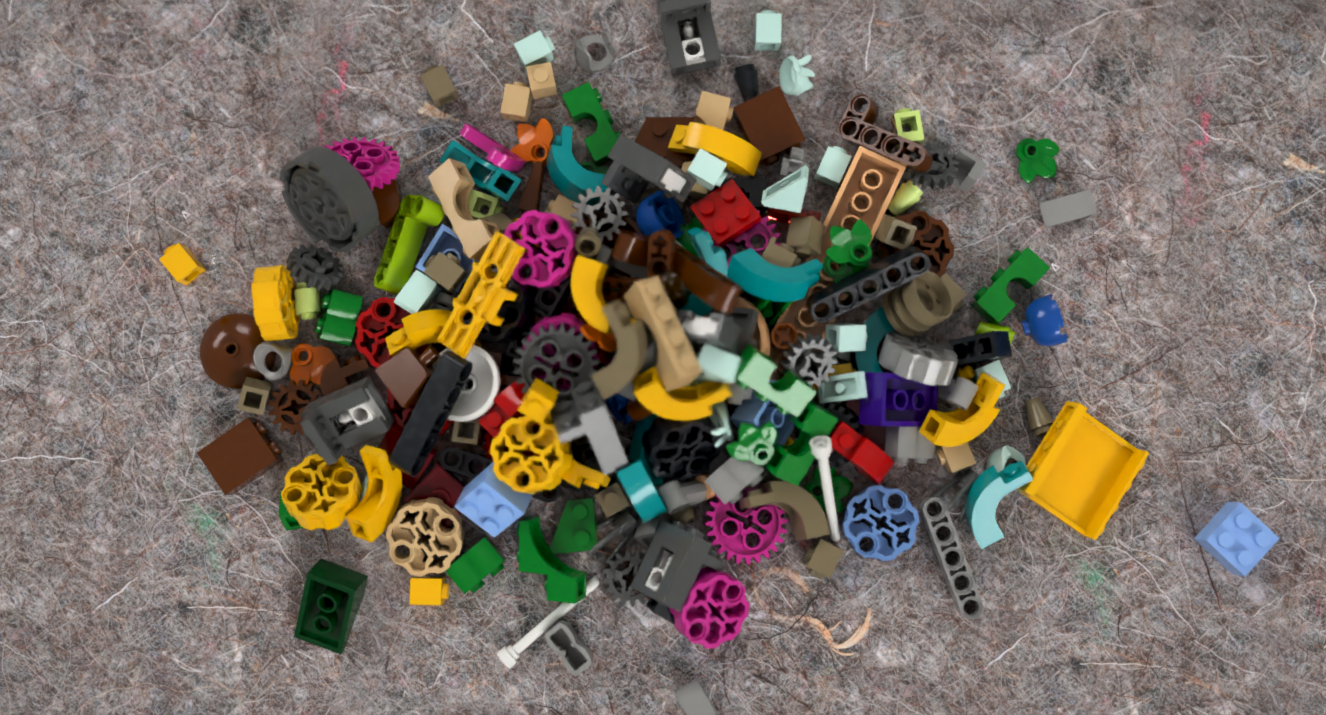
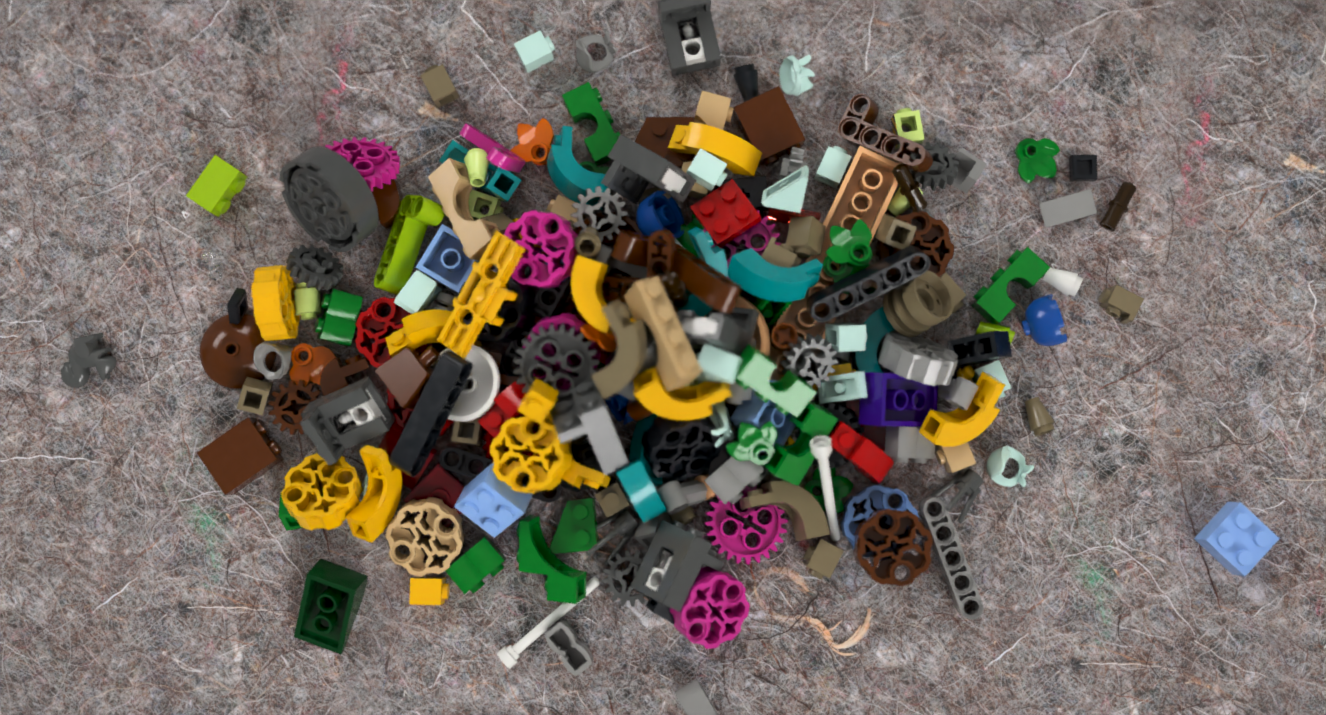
(84, 355): none -> dark grey animal
(181, 263): yellow brick -> none
(217, 186): none -> lime brick
(237, 306): none -> black tile
(445, 271): dark tan brick -> none
(477, 166): none -> yellowish green cone
(516, 102): tan brick -> none
(532, 192): reddish brown slope -> none
(542, 80): tan brick -> none
(768, 31): light aqua brick -> none
(886, 570): none -> reddish brown connector
(909, 187): none -> dark brown axle
(985, 496): arch -> none
(1064, 281): none -> white cone
(1081, 471): yellow panel -> none
(1083, 168): none -> black tile
(1118, 206): none -> dark brown axle
(1120, 303): none -> dark tan brick

